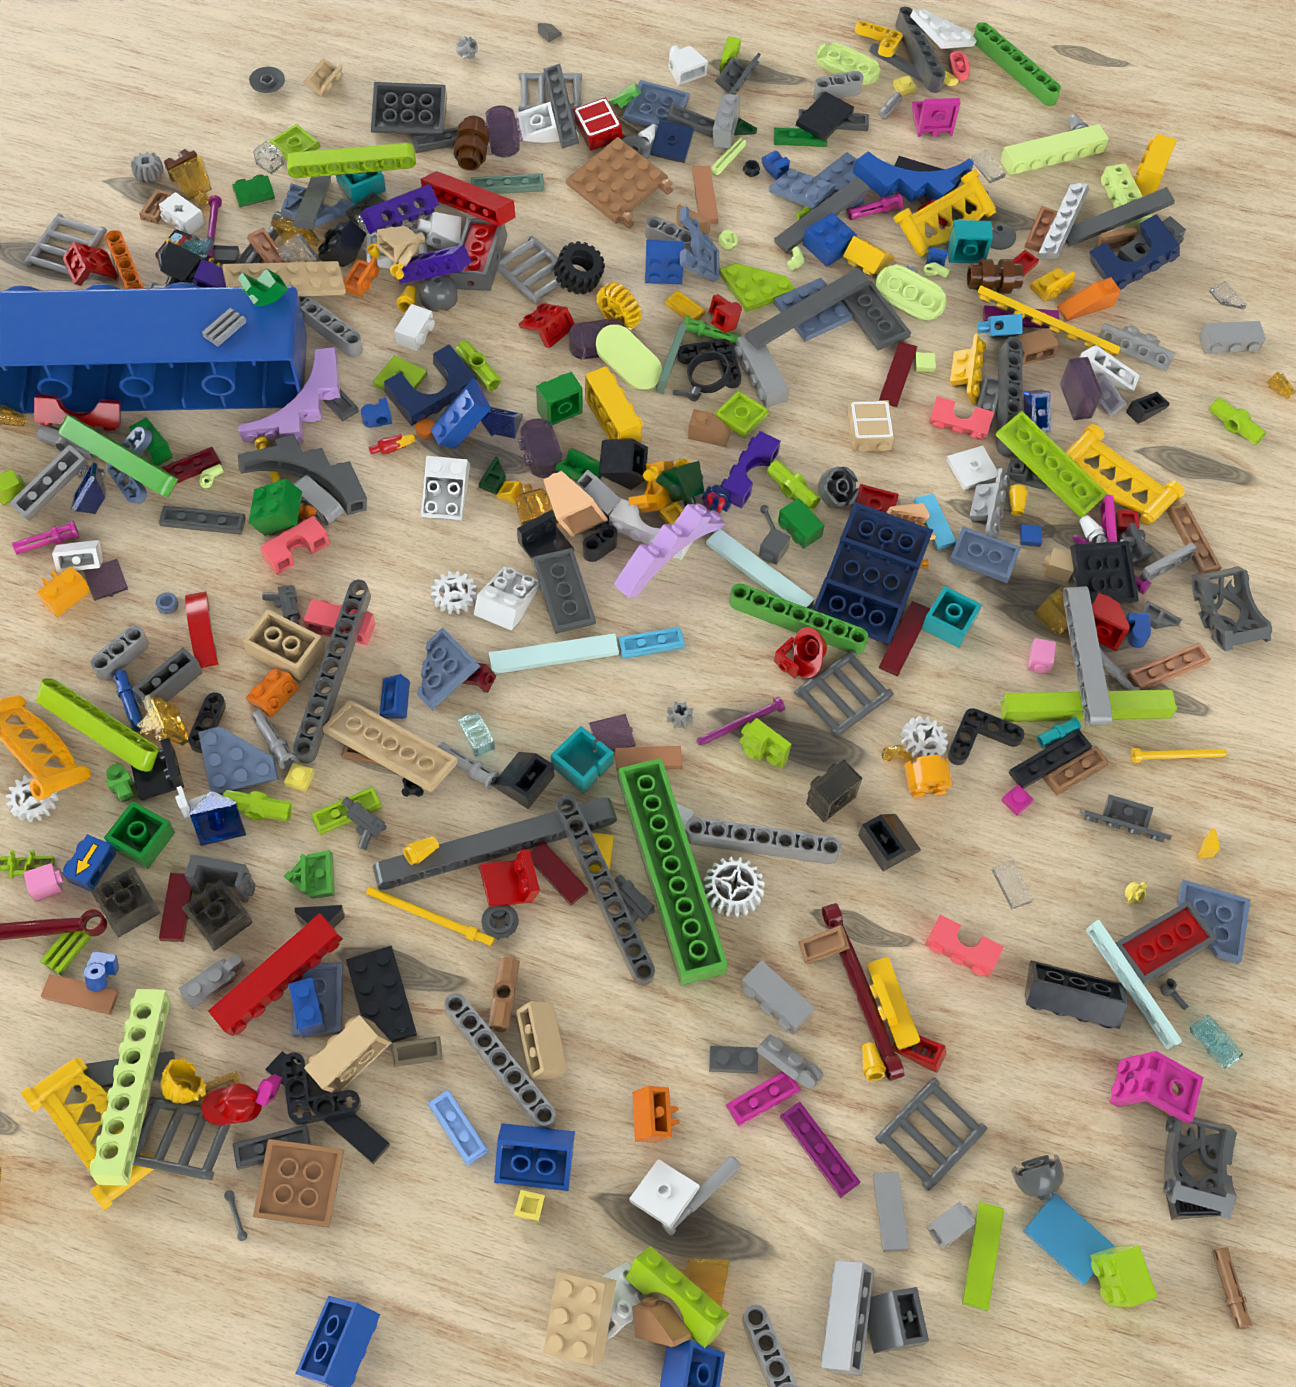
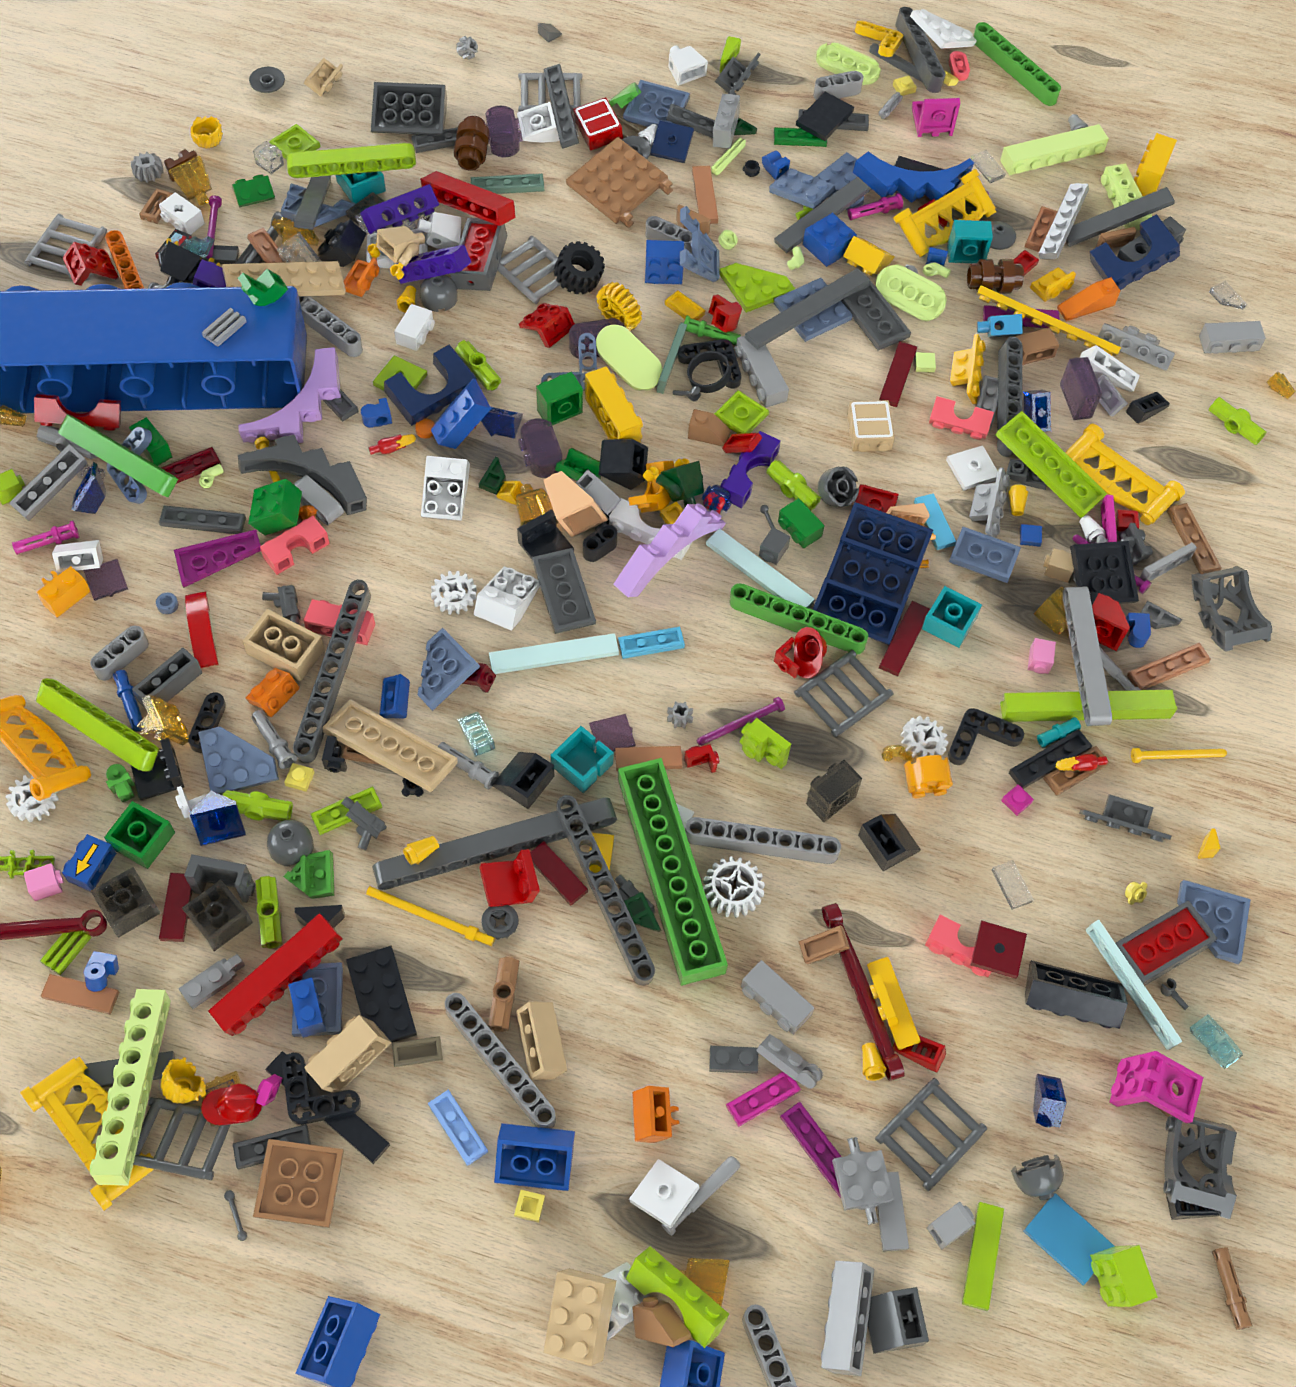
(206, 132): none -> yellow hair
(209, 557): none -> magenta wing
(269, 924): none -> lime piece
(289, 841): none -> dark grey cylinder
(331, 756): none -> black bracket
(581, 347): none -> sand blue beam
(641, 912): none -> dark green tile
(699, 755): none -> red bracket
(742, 443): none -> red tile
(863, 1180): none -> light grey plate
(998, 949): none -> dark red tile
(1049, 1101): none -> clear blue slope
(1083, 762): none -> red piece

